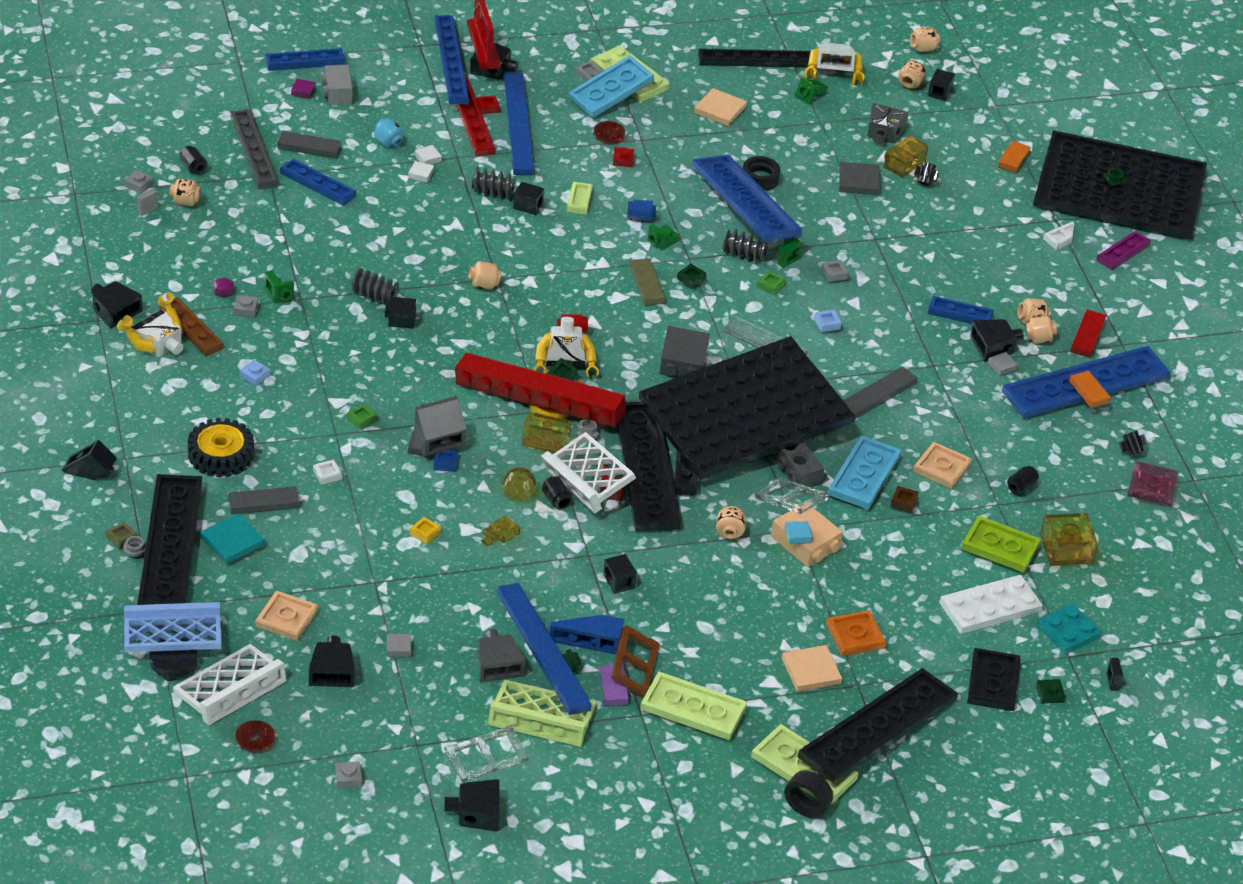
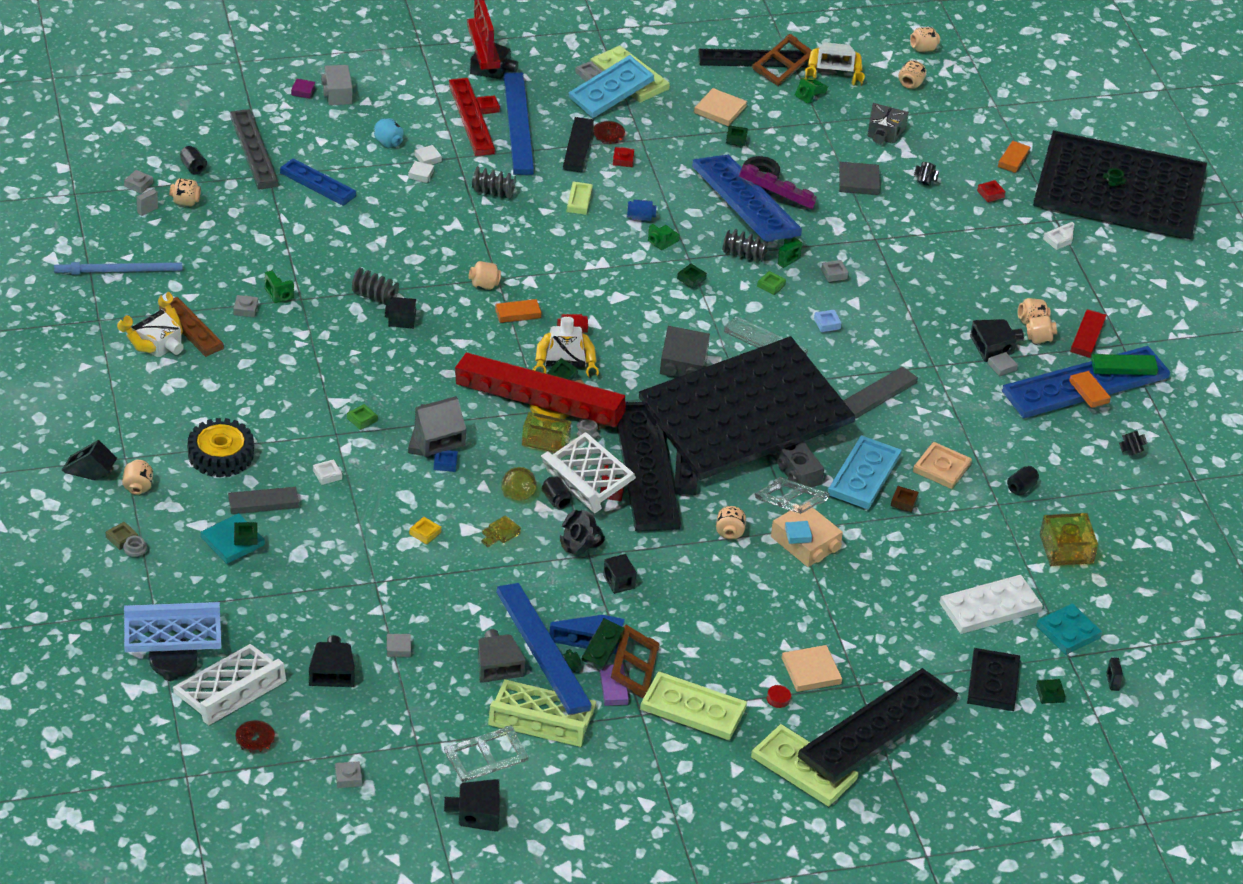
(76, 268): none -> medium blue bar
(115, 302): black torso -> none
(137, 477): none -> light nougat head
(170, 540): black plate -> none
(223, 287): magenta tile -> none
(245, 533): none -> dark green plate
(254, 372): light blue plate -> none
(286, 615): light nougat tile -> none
(304, 59): blue tile -> none
(309, 144): dark grey tile -> none
(451, 59): blue tile -> none
(518, 310): none -> orange tile
(528, 198): black panel -> none
(578, 144): none -> black tile
(580, 532): none -> black tile
(603, 644): none -> dark green plate
(647, 281): olive tile -> none
(736, 135): none -> dark green plate
(757, 66): none -> dark orange window
(778, 696): none -> red tile
(785, 189): none -> magenta plate
(800, 802): black tyre -> none
(856, 633): orange tile -> none
(905, 156): clear yellow brick -> none
(941, 84): black brick -> none
(958, 310): blue tile -> none
(991, 191): none -> red plate
(1001, 544): lime plate -> none
(1123, 250): magenta tile -> none
(1124, 364): none -> green tile
(1152, 483): clear pink plate -> none

